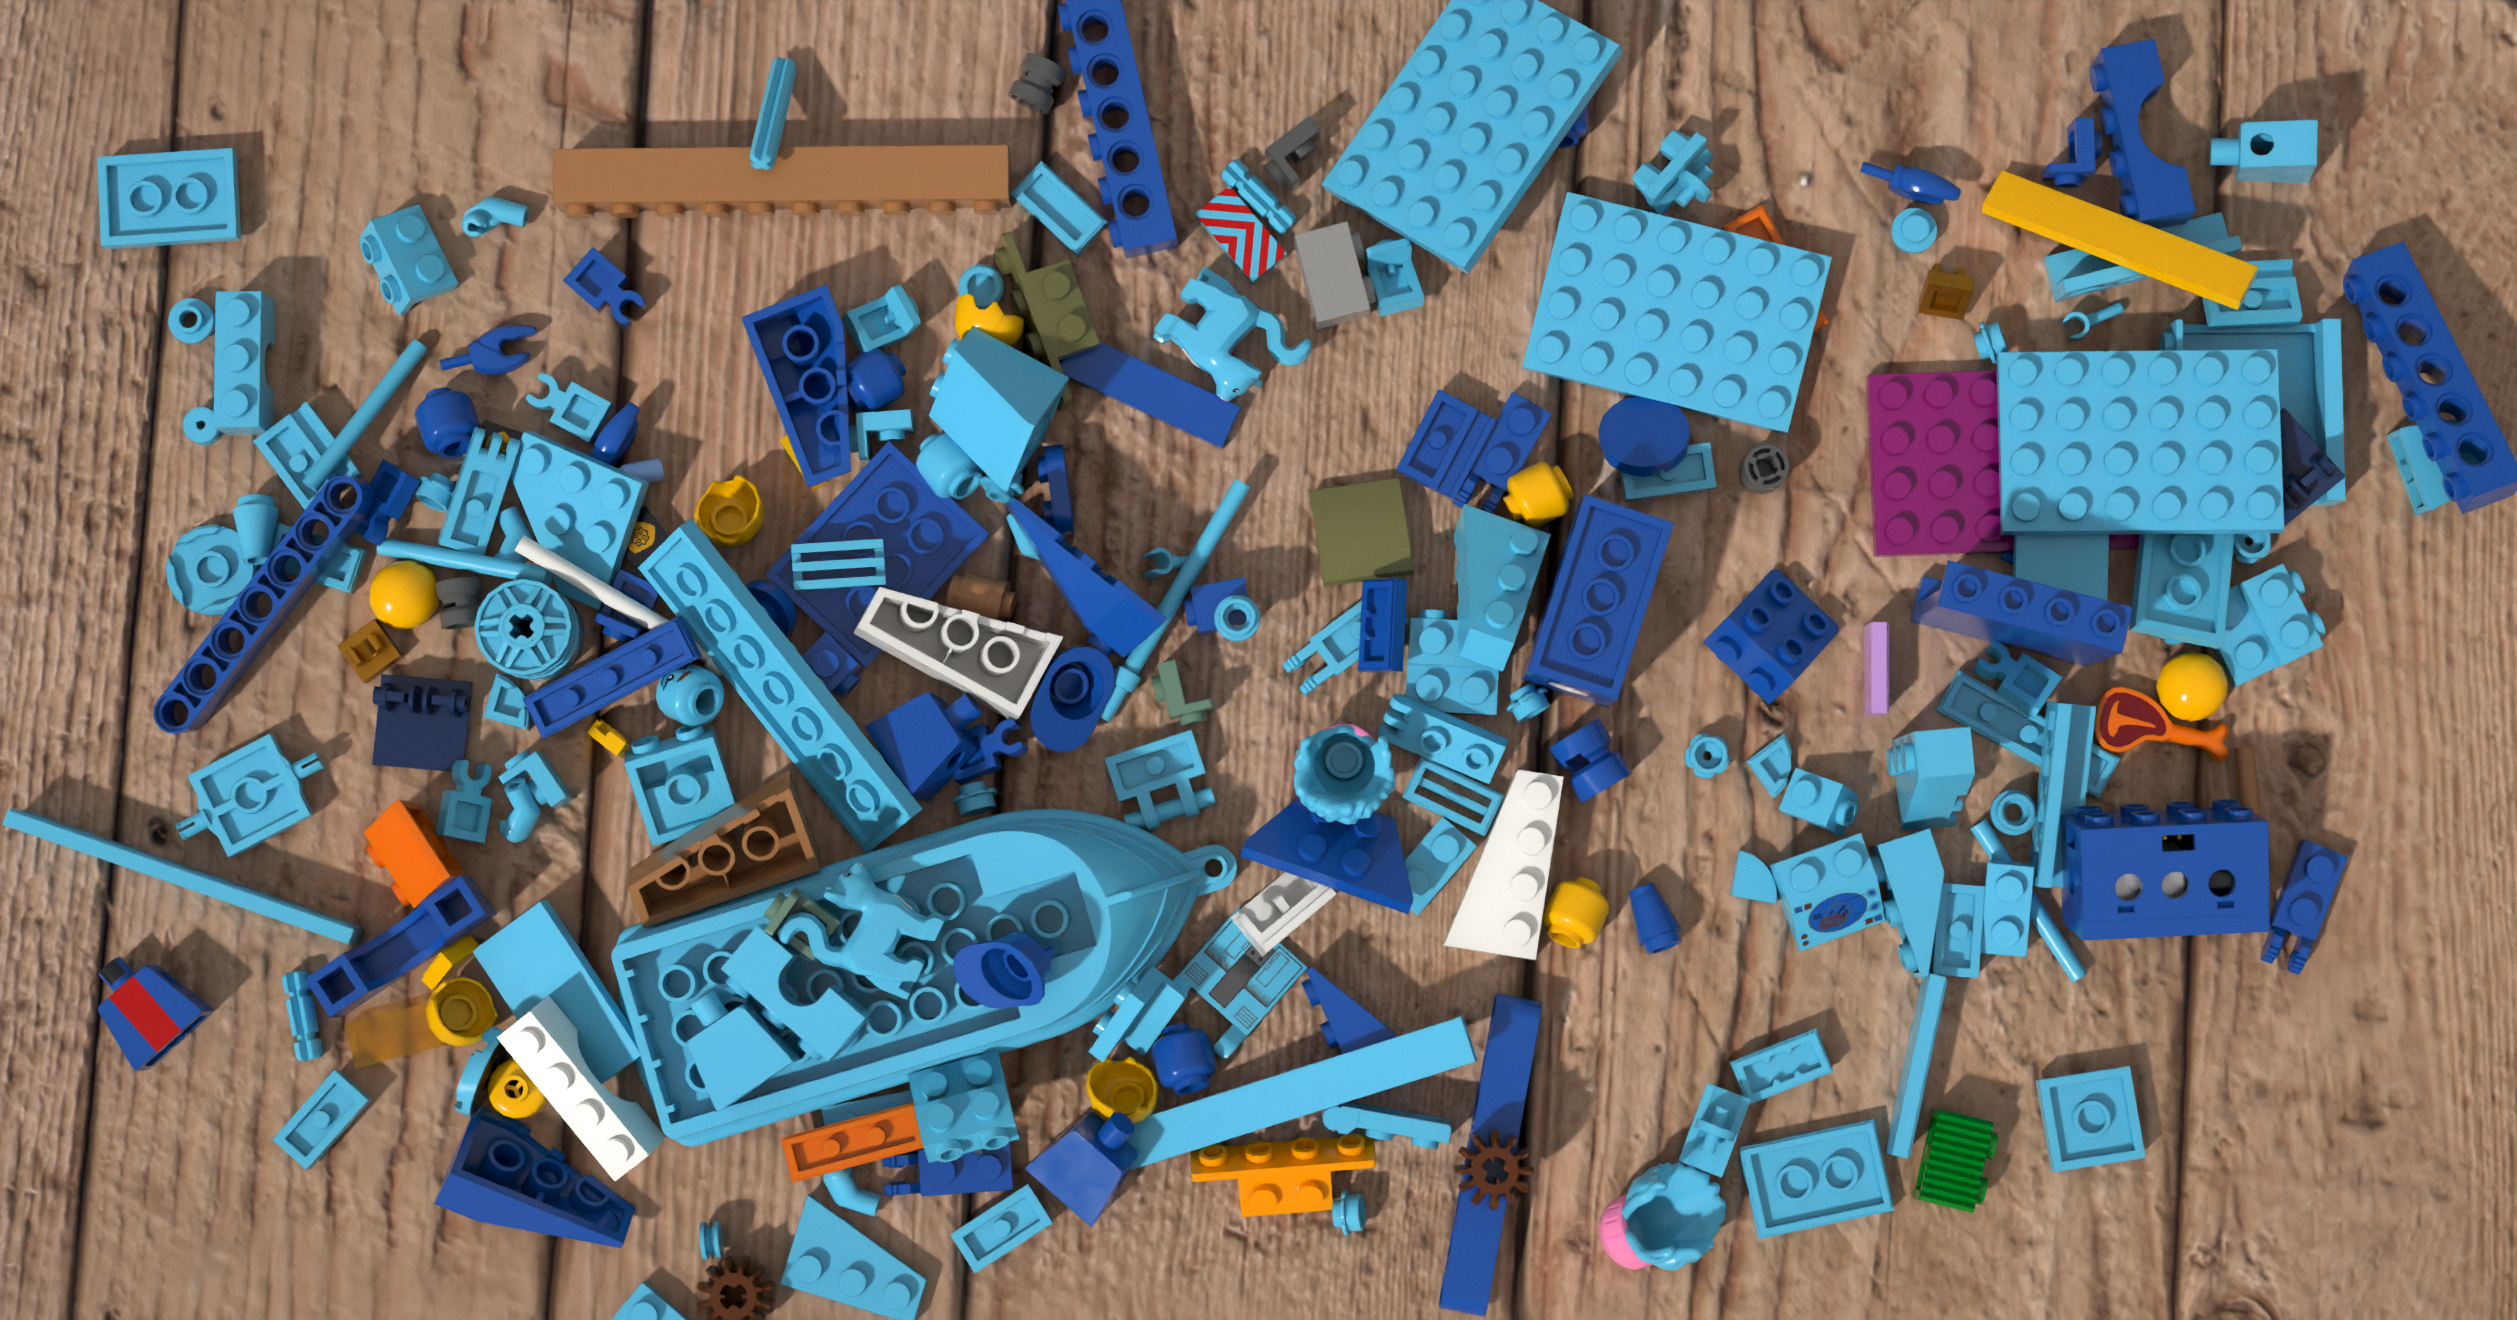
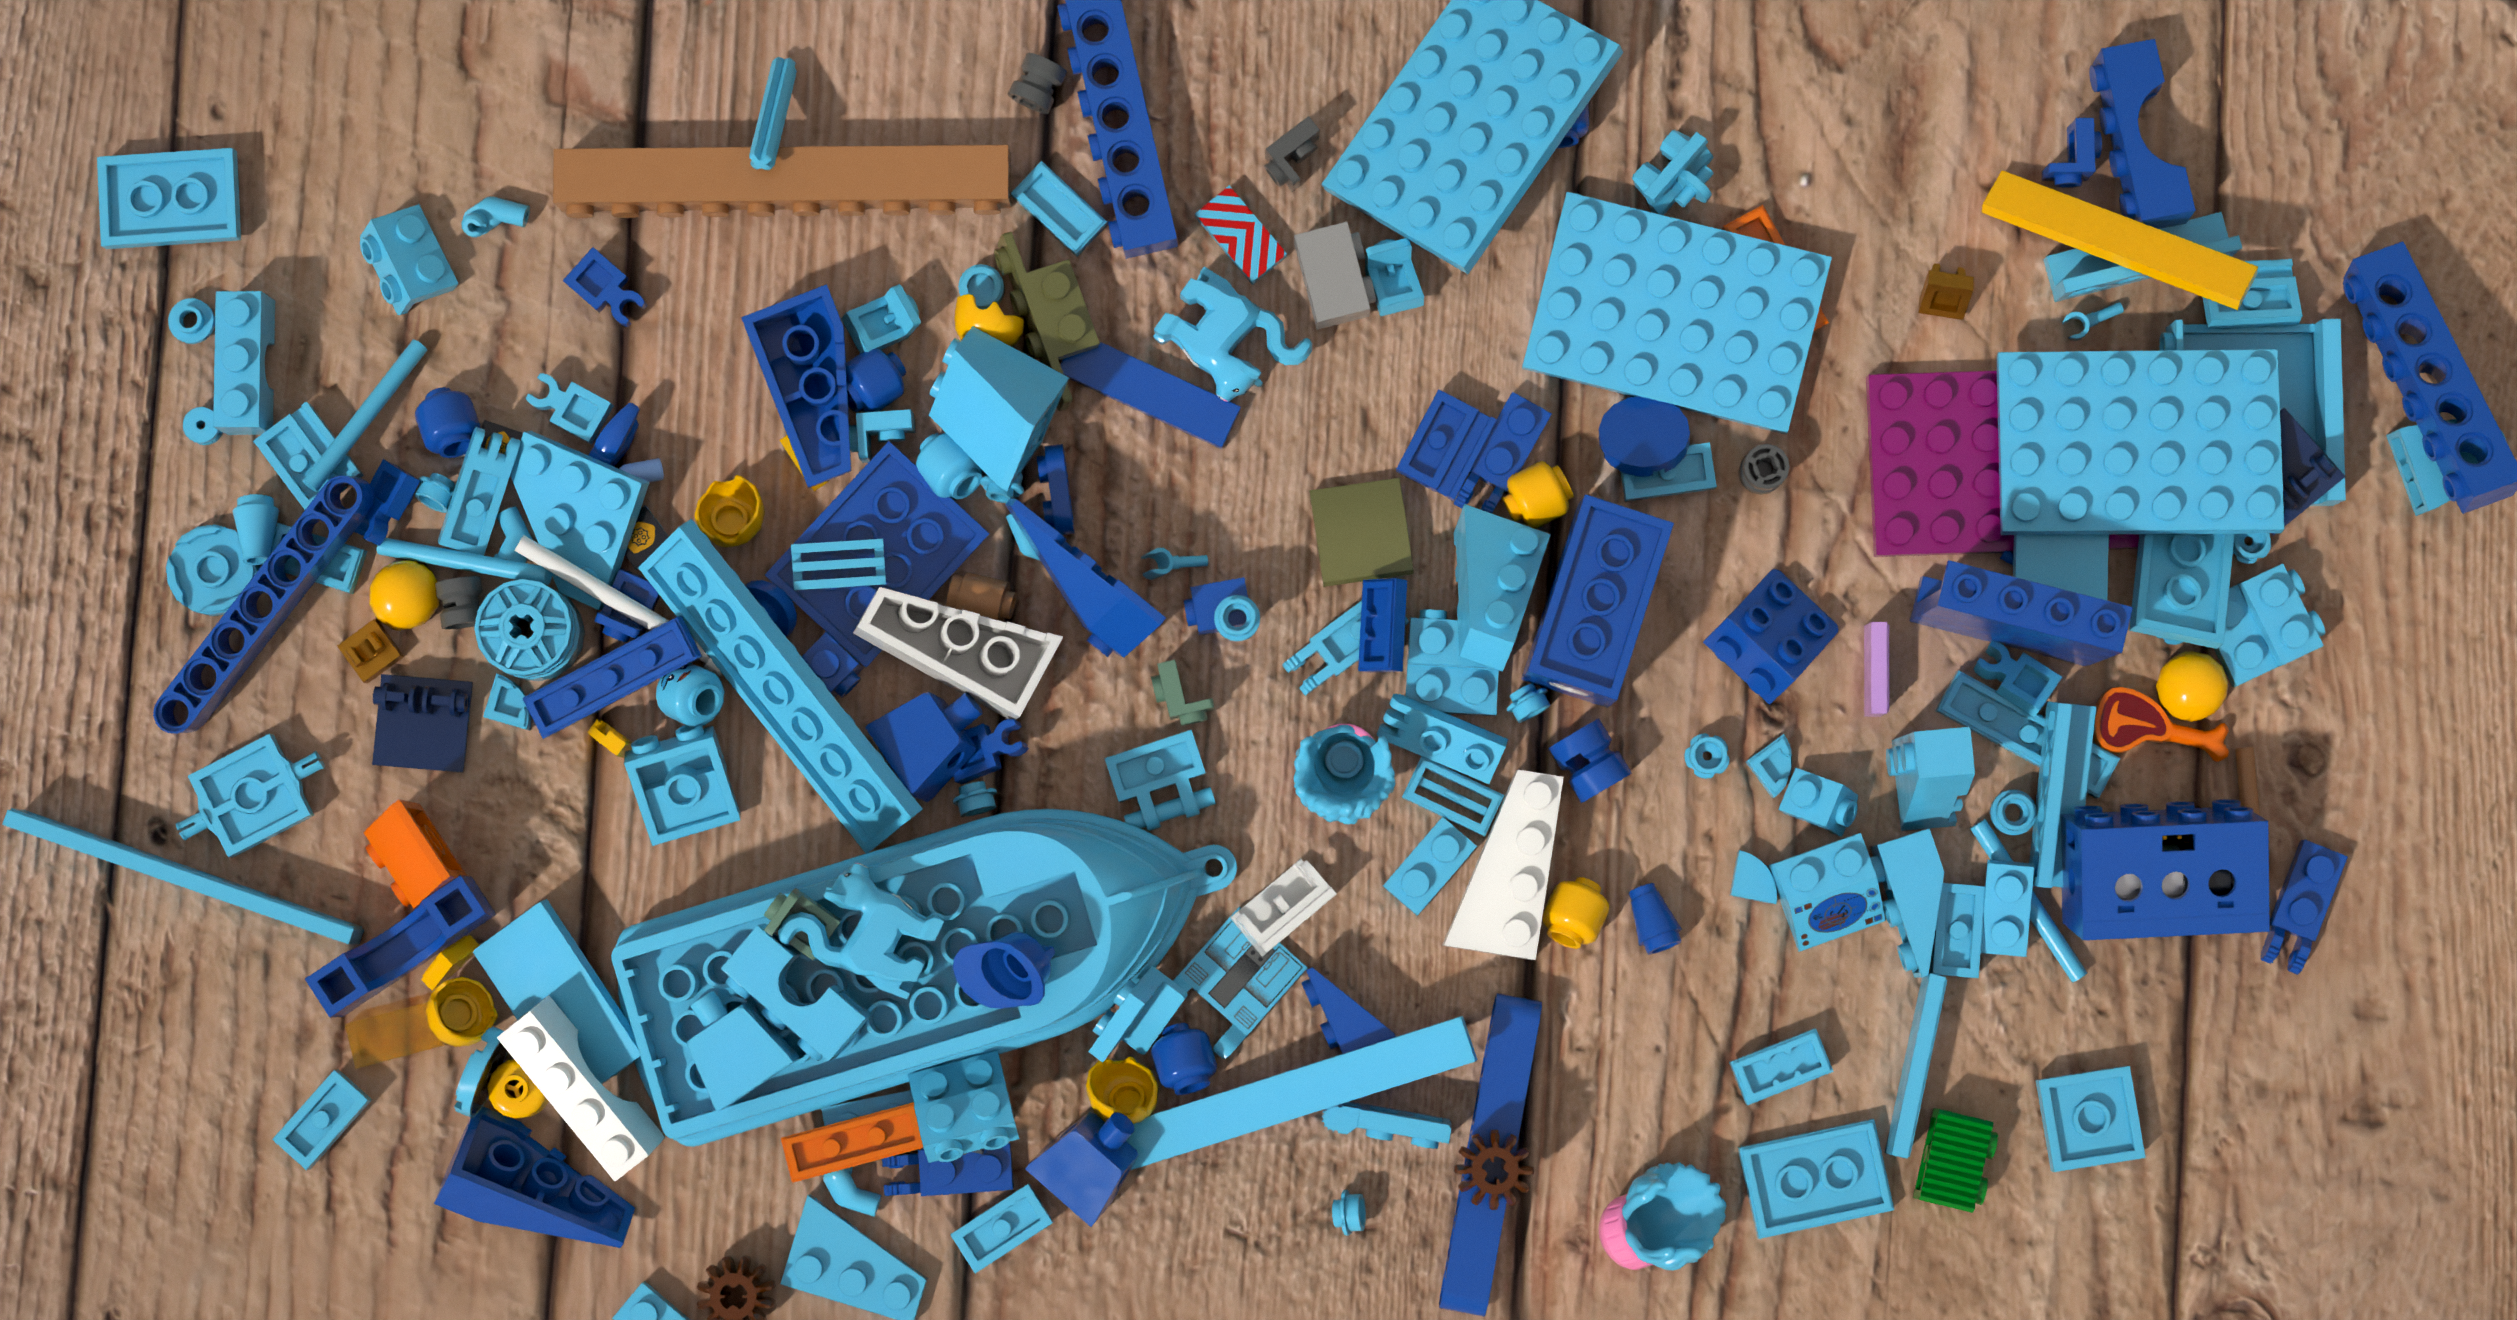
(148, 1011): torso -> none
(302, 1016): medium azure axle -> none
(464, 811): medium azure plate -> none
(487, 351): blue hand -> none
(525, 812): medium azure arm -> none
(545, 781): medium azure bracket -> none
(711, 1240): medium azure piece -> none
(728, 856): medium nougat wedge -> none
(1071, 698): blue piece -> none
(1127, 675): medium azure bar -> none
(1258, 197): medium azure axle -> none
(1283, 1174): light orange bracket -> none
(1351, 858): blue wing -> none
(1714, 1130): medium azure hips -> none
(1913, 230): medium azure plate -> none
(1914, 183): blue hand -> none
(1990, 341): medium azure plate -> none
(2287, 145): medium azure torso -> none

